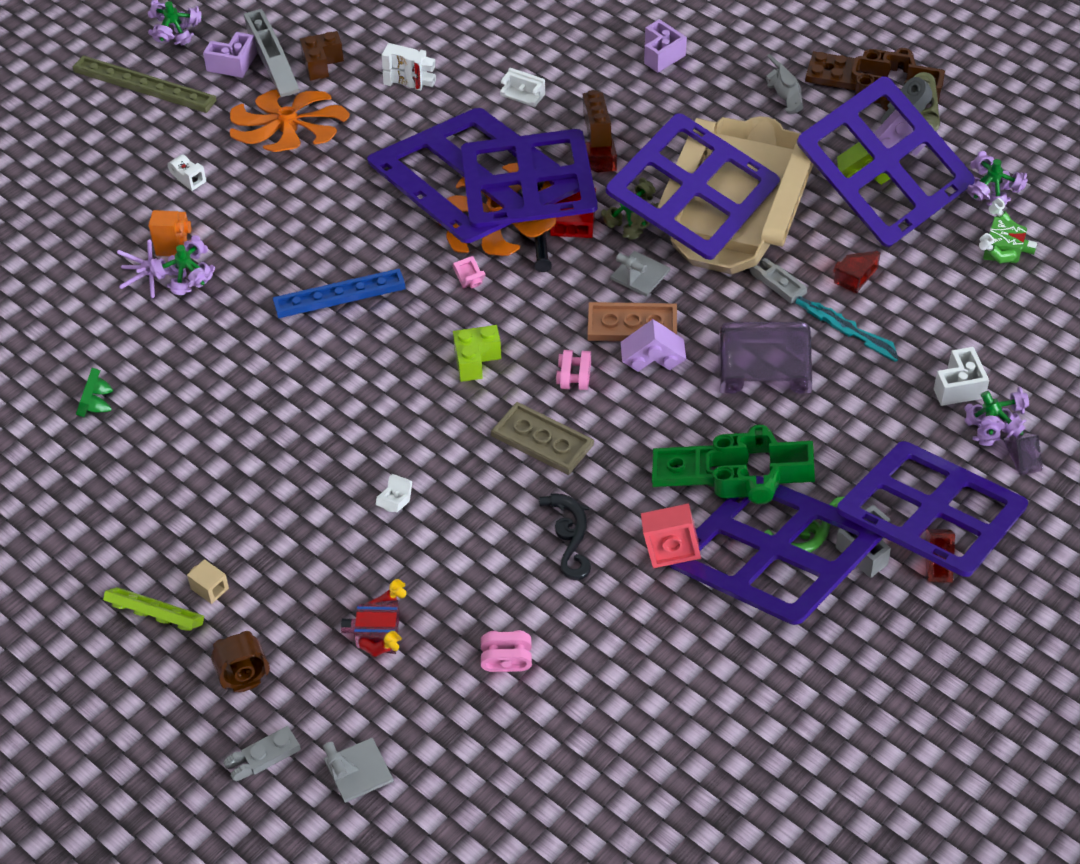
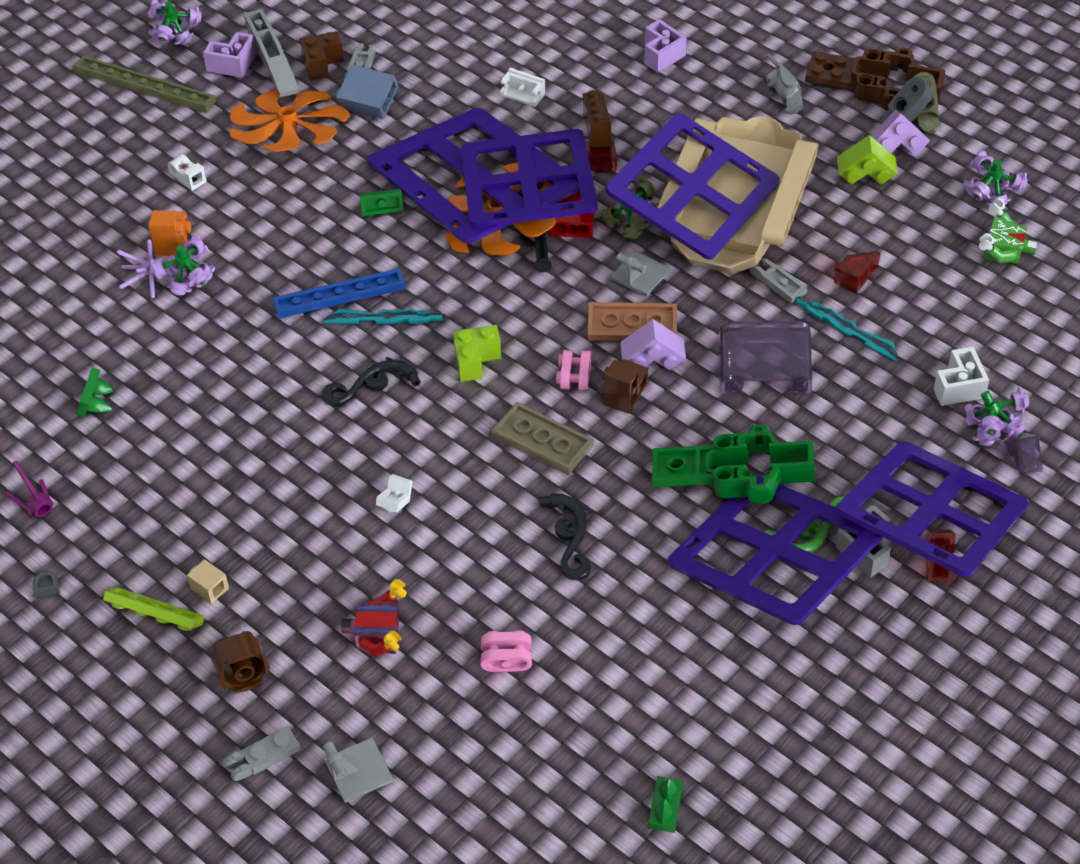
(38, 503): none -> magenta plant
(45, 584): none -> dark grey tile
(363, 58): none -> light grey hinge
(367, 91): none -> sand blue brick
(374, 384): none -> black plant
(381, 202): none -> green tile
(407, 67): white hips -> none
(410, 316): none -> teal sword
(468, 272): bright pink bracket -> none
(623, 384): none -> reddish brown brick
(665, 804): none -> green tile
(670, 535): coral container -> none
(885, 160): dark purple window -> none

